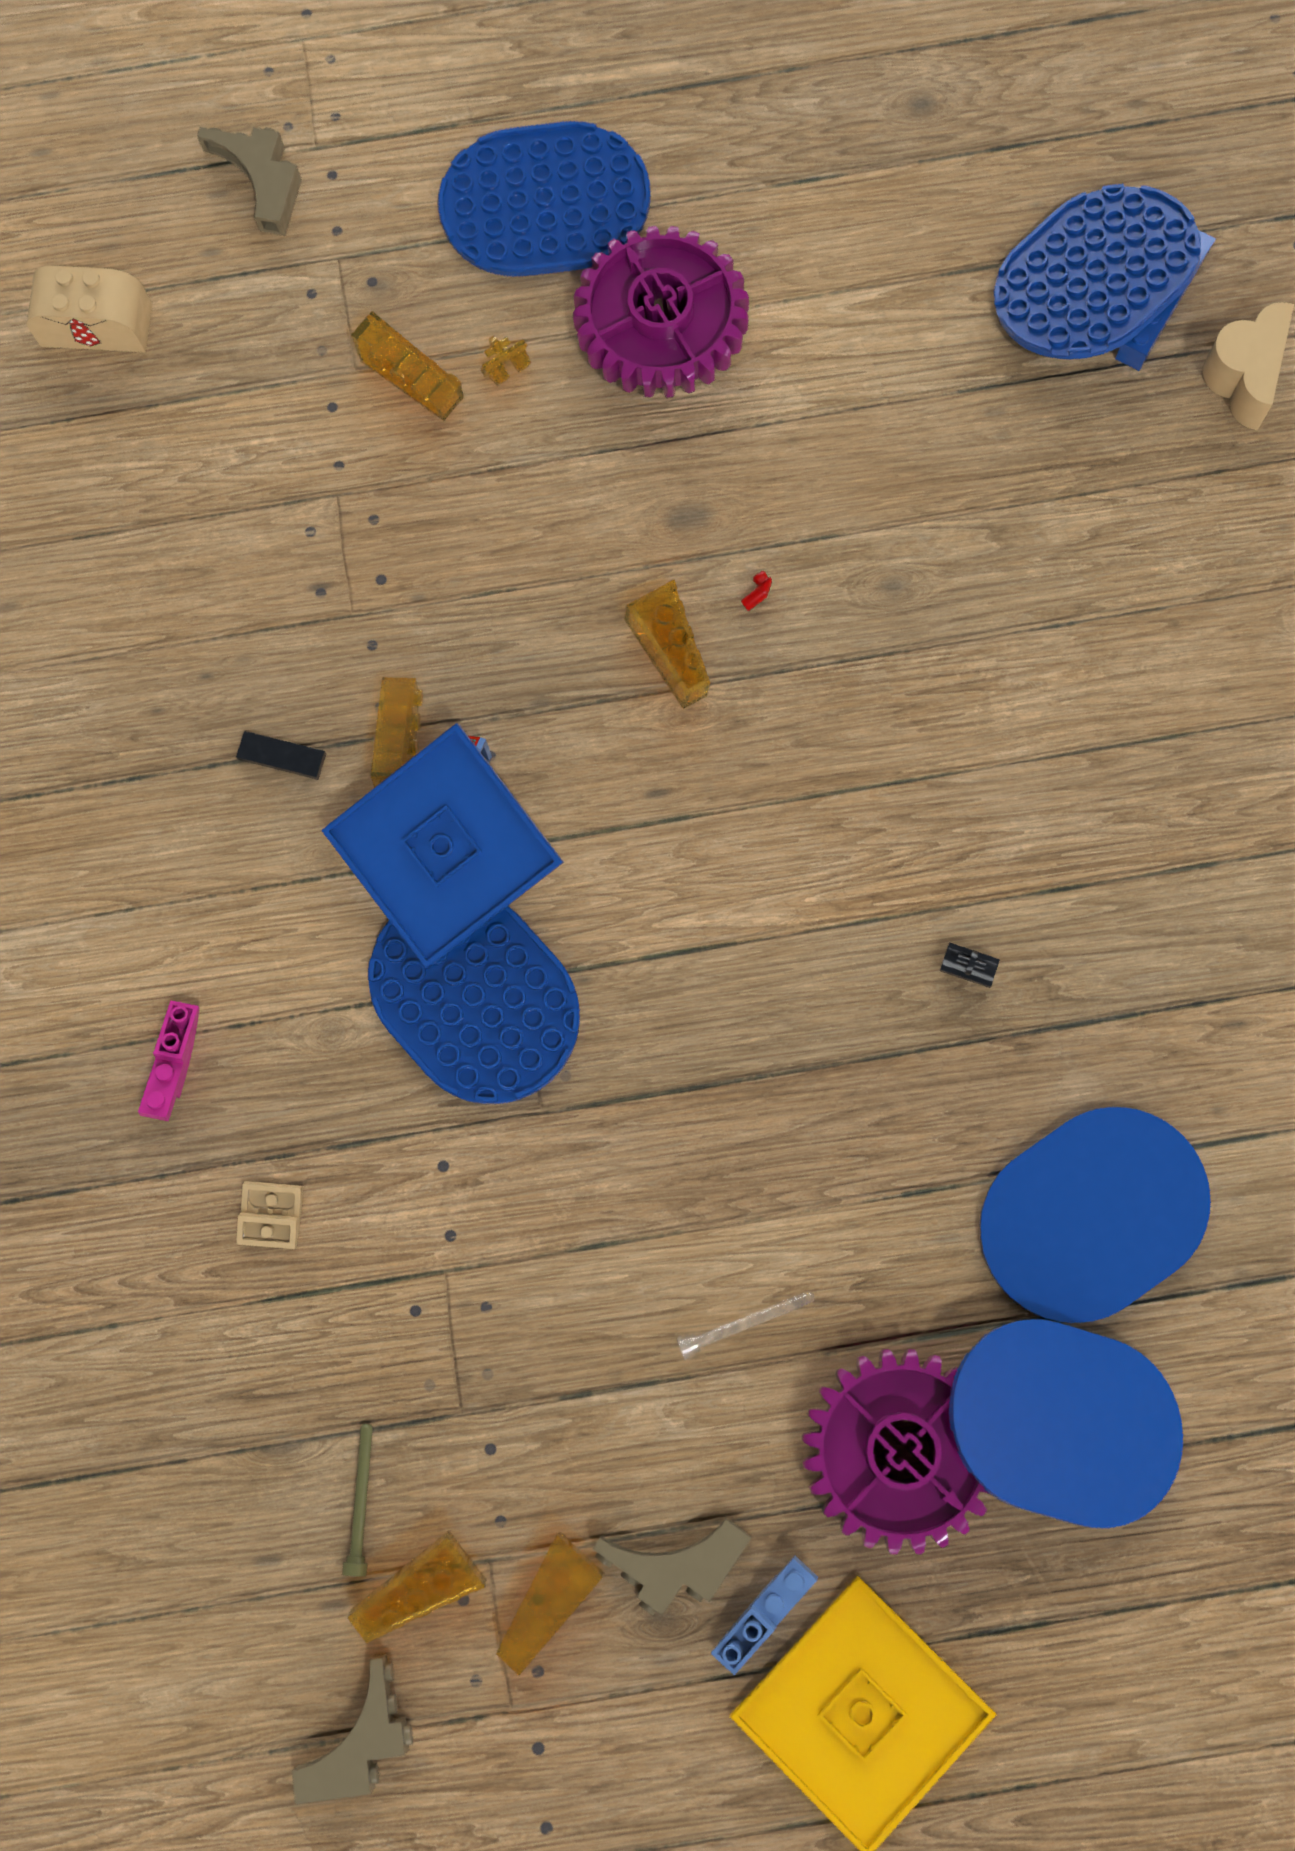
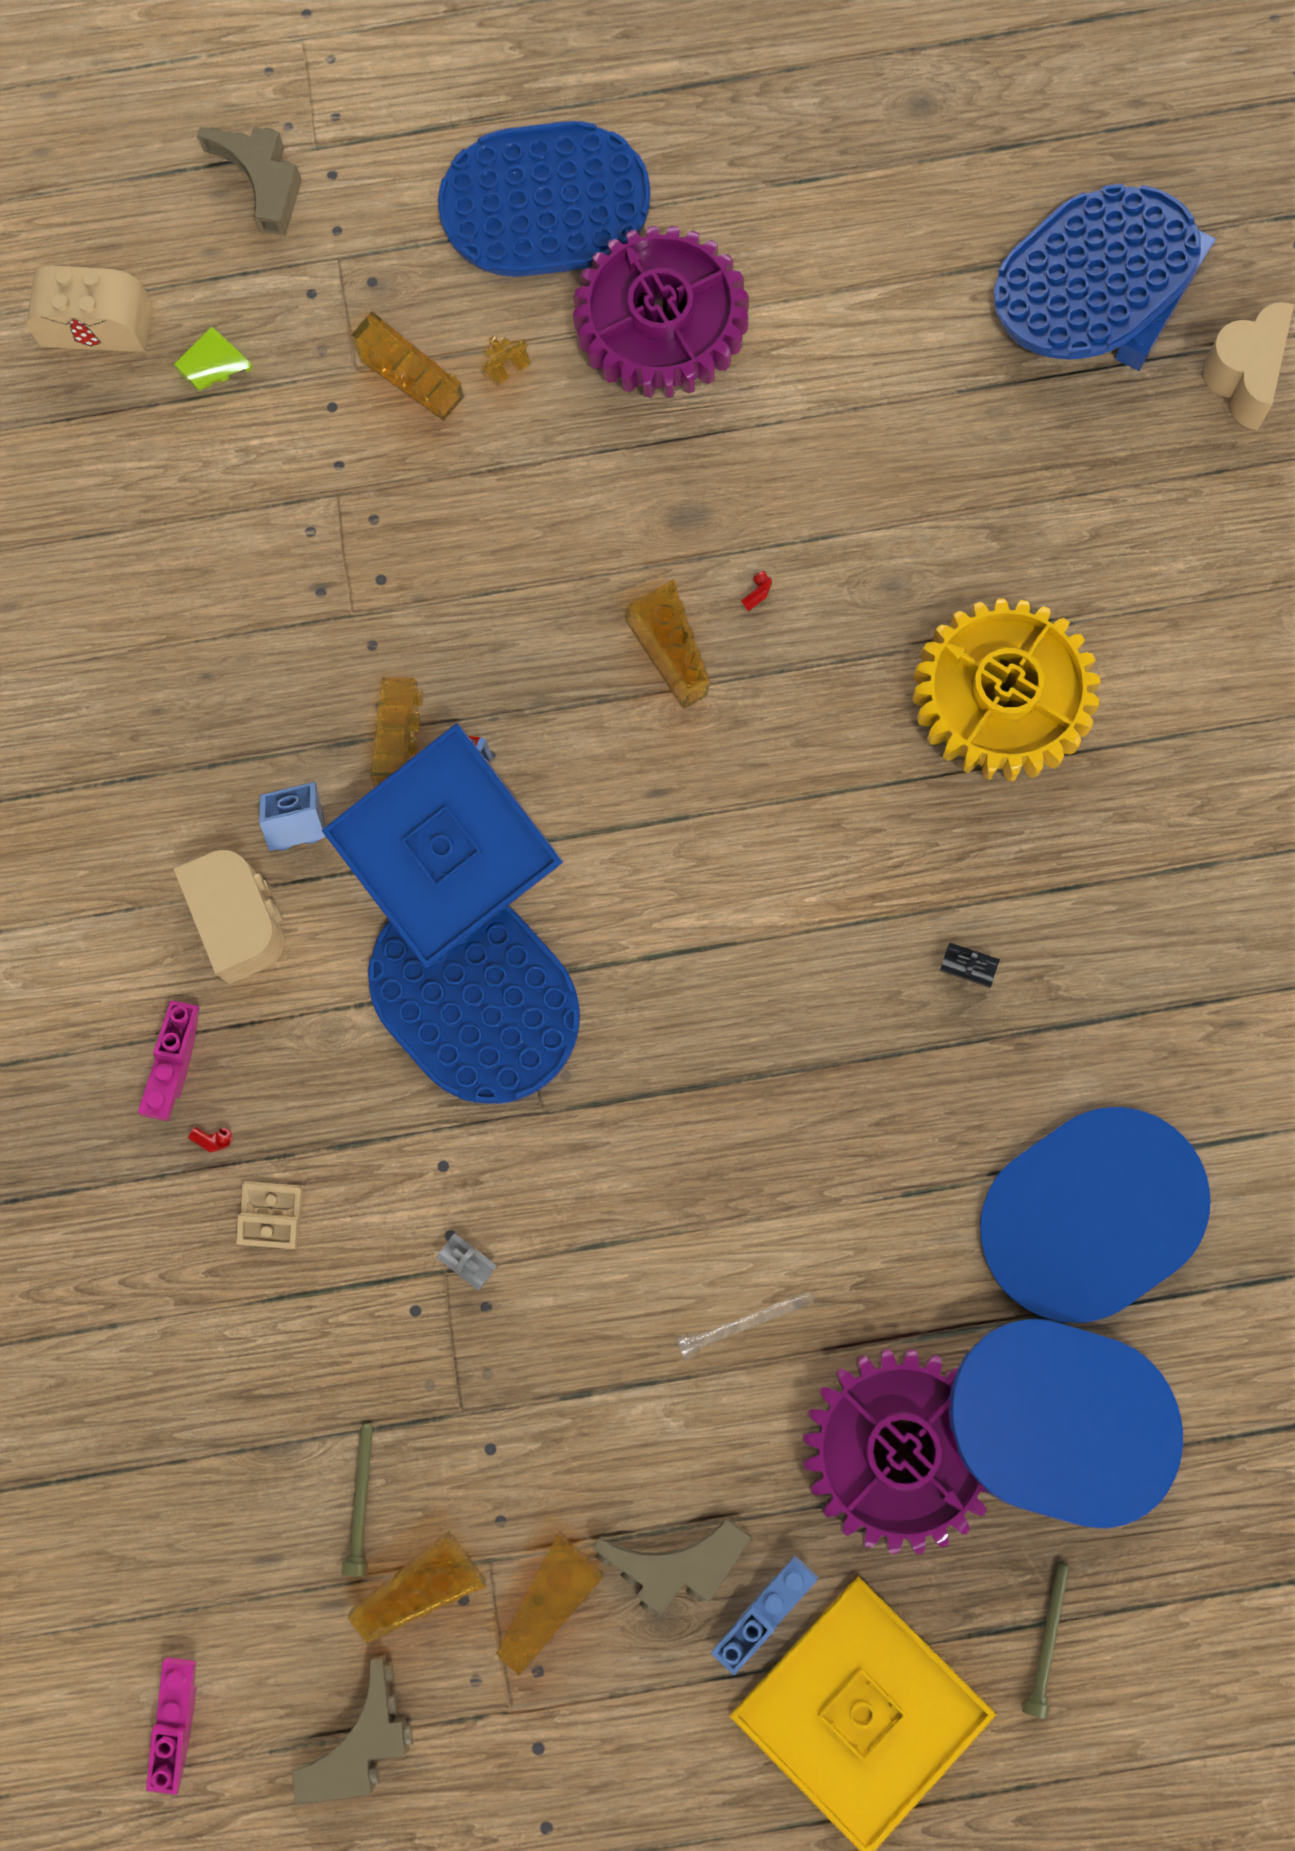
(172, 1726): none -> dark pink slope
(211, 361): none -> lime slope
(212, 1142): none -> red arm
(232, 914): none -> tan brick
(281, 755): black tile -> none
(291, 817): none -> medium blue slope
(466, 1261): none -> light grey hips
(999, 729): none -> yellow gear
(1037, 1702): none -> olive piece

